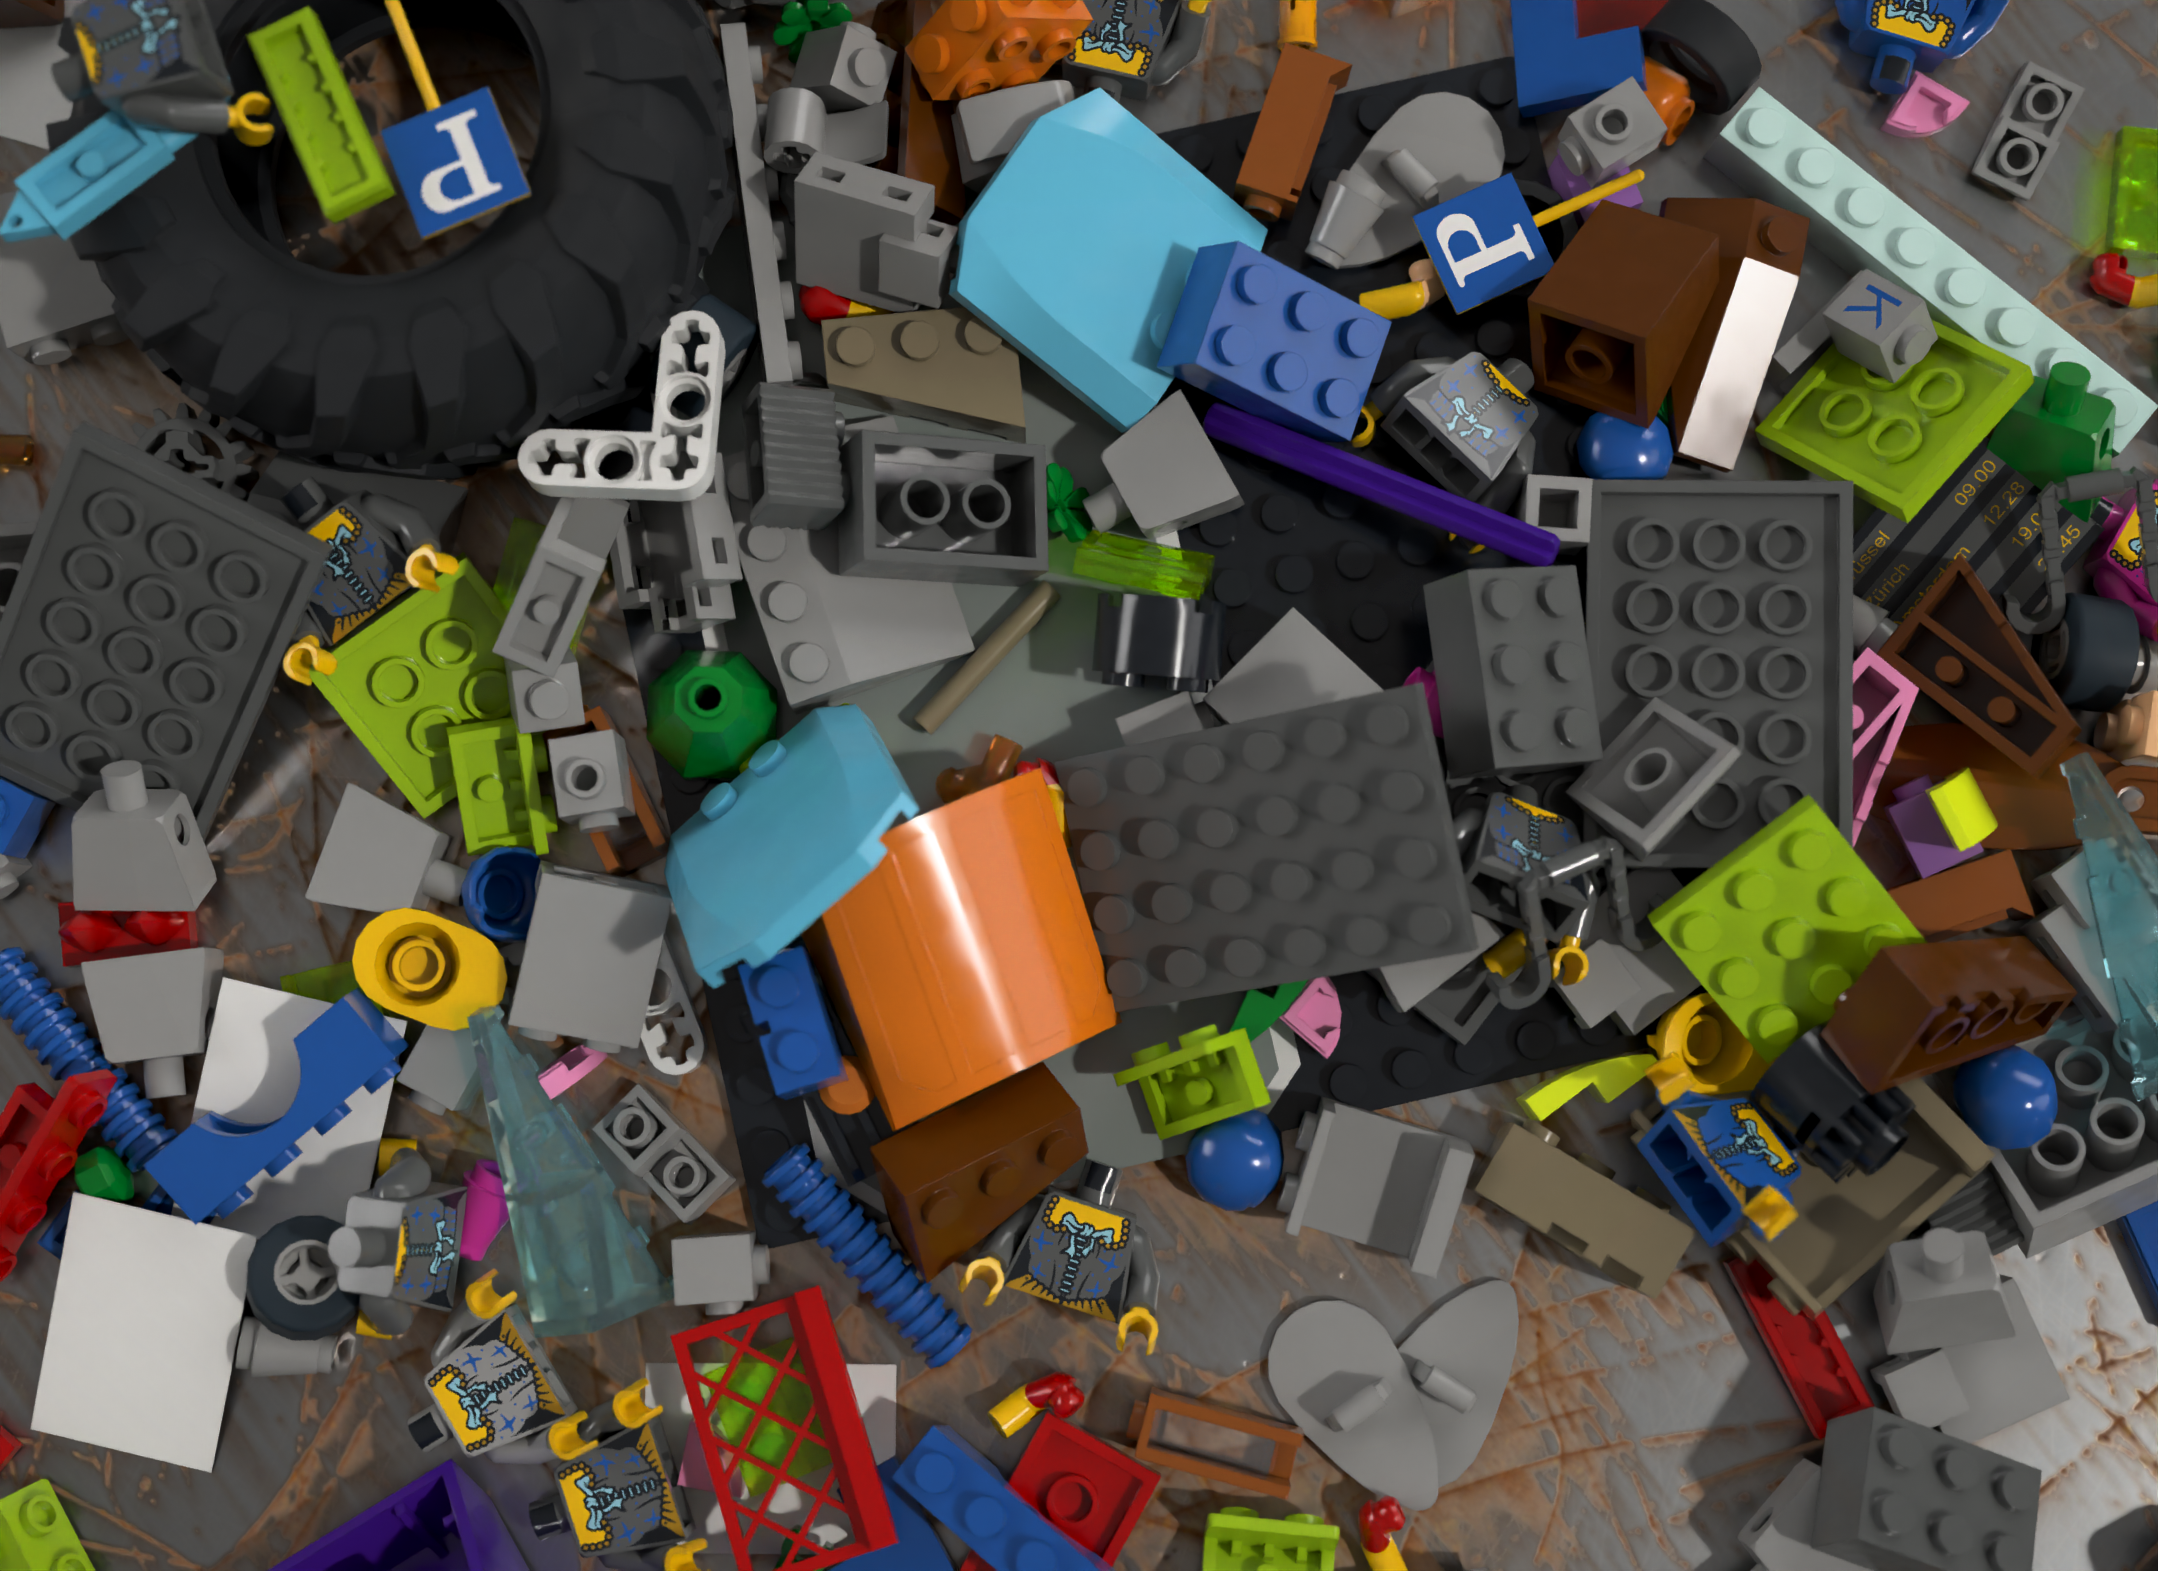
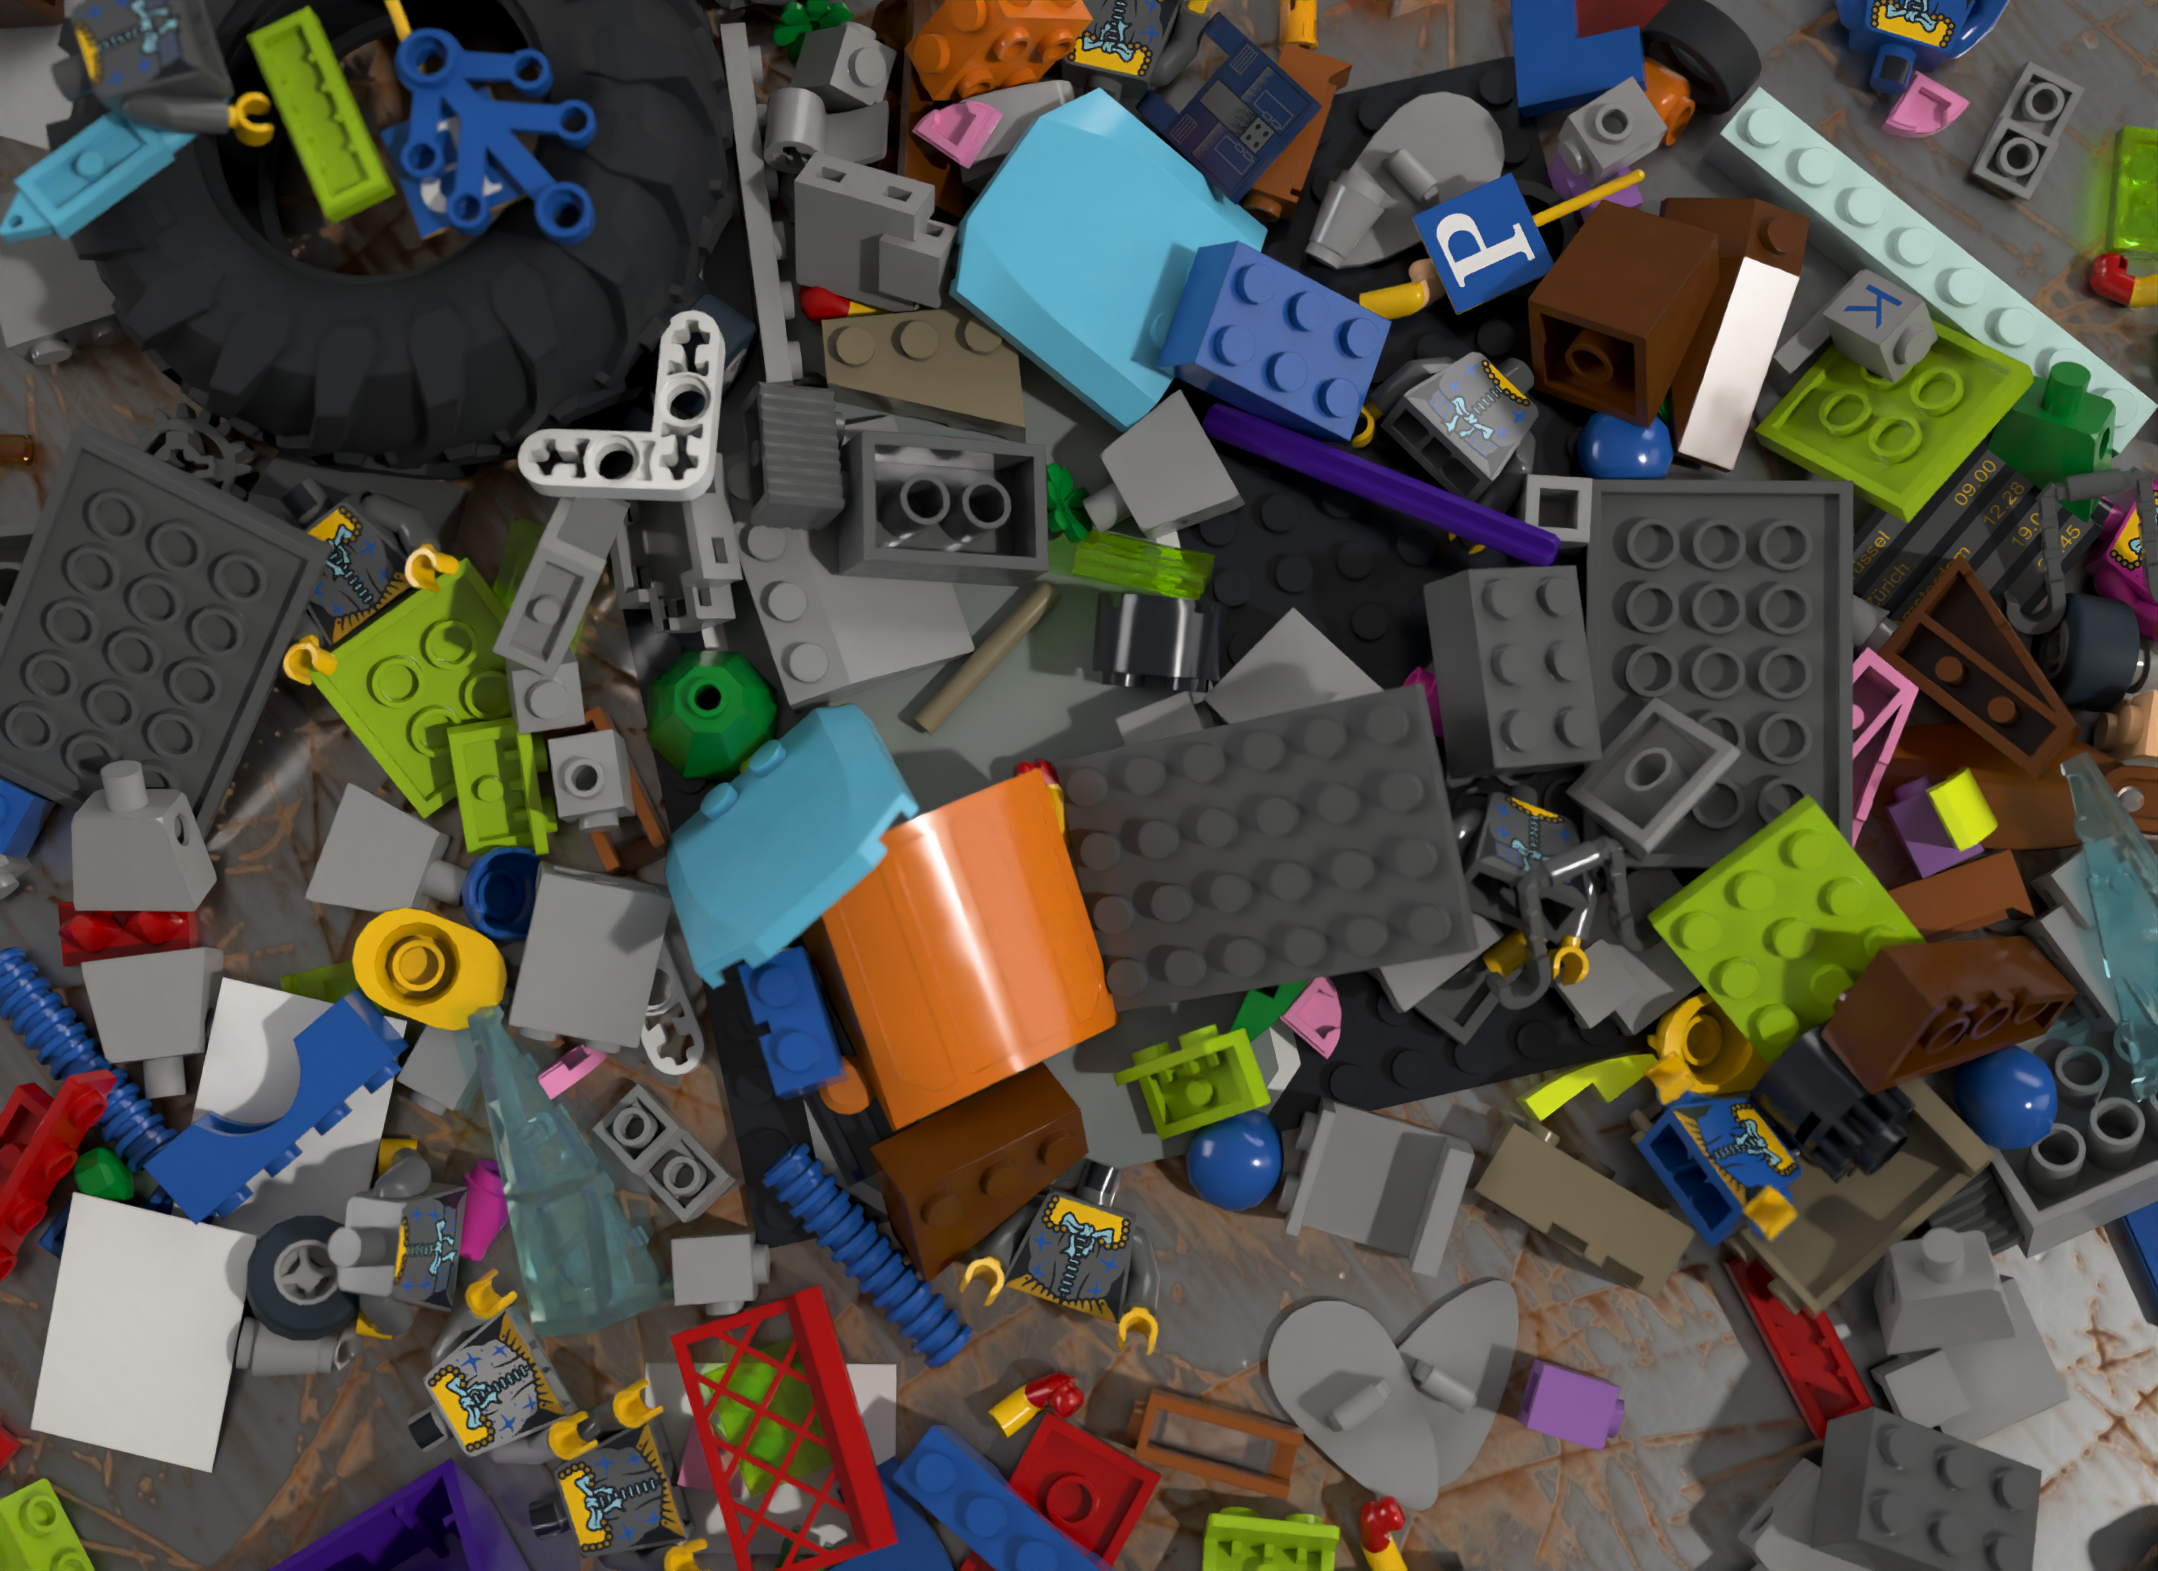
(489, 126): none -> blue plant
(959, 129): none -> bright pink tile
(994, 769): clear orange arm -> none
(1239, 115): none -> dark blue flag
(1570, 1405): none -> medium lavender brick

